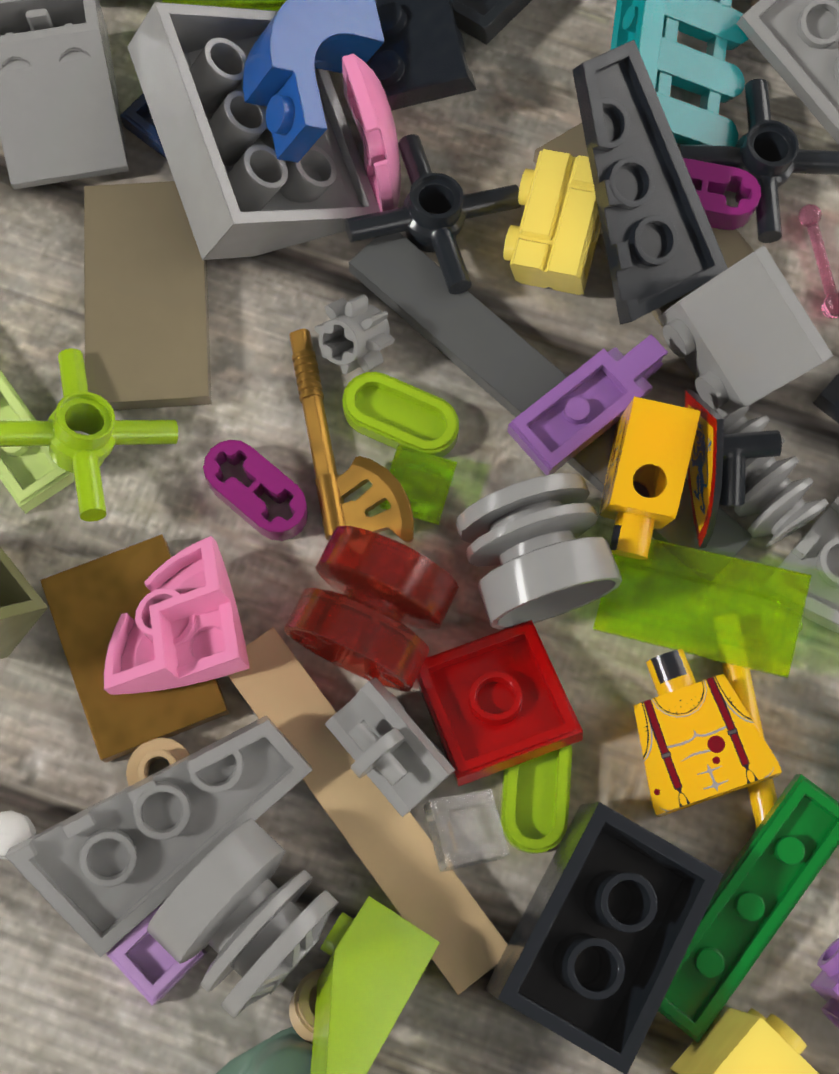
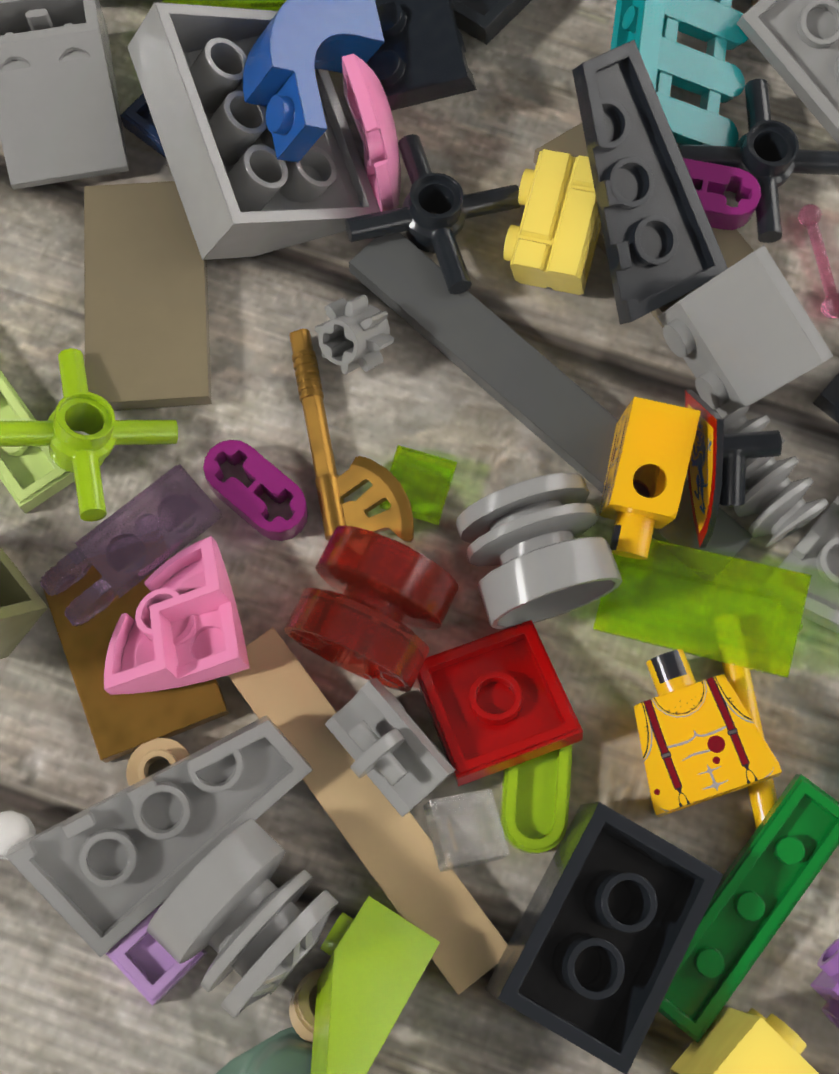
(133, 542): none -> clear purple hinge
(400, 414): lime tile -> none
(585, 404): medium lavender hinge -> none

